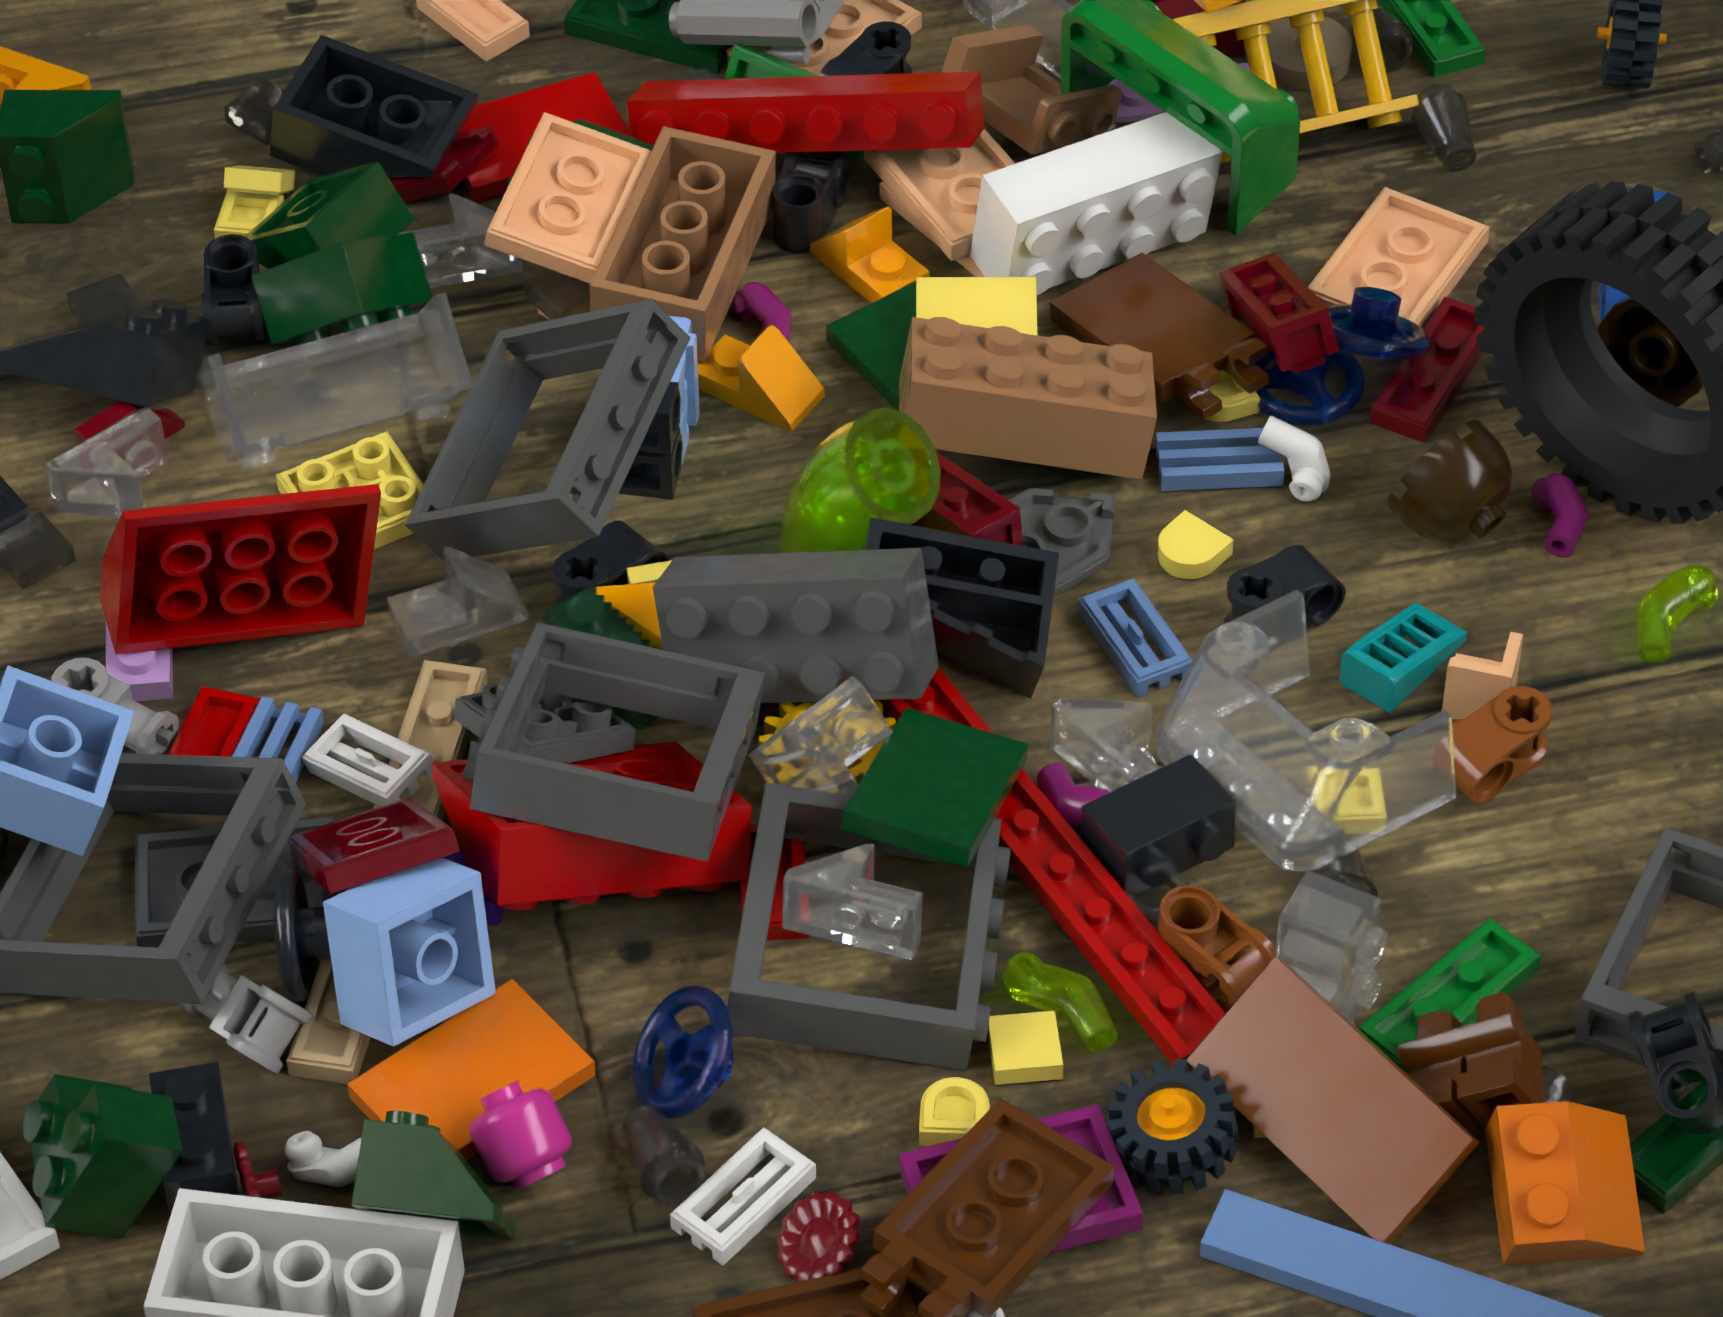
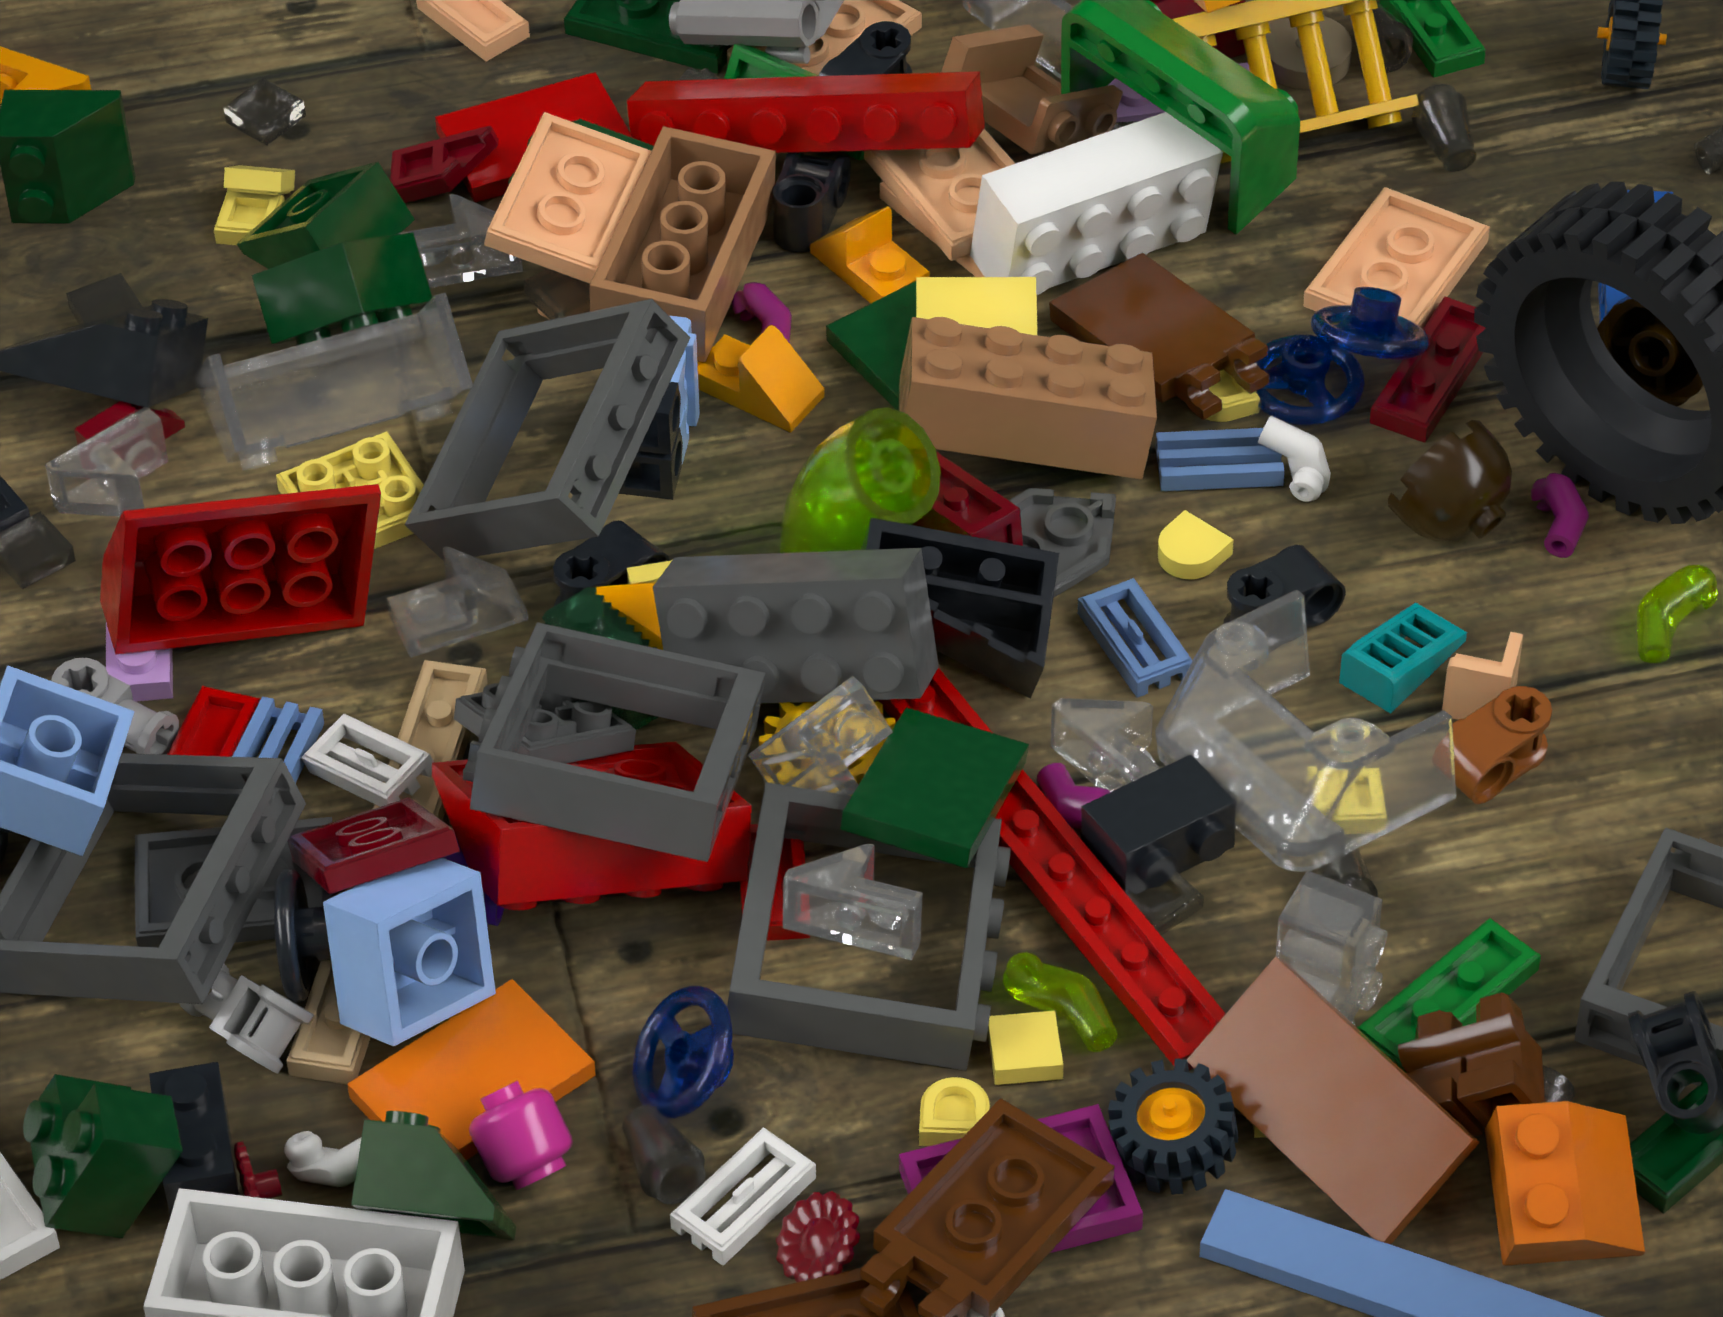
(229, 290): black piece -> none
(364, 110): black slope -> none
(1213, 943): dark orange piece -> none
(1280, 312): dark red container -> none

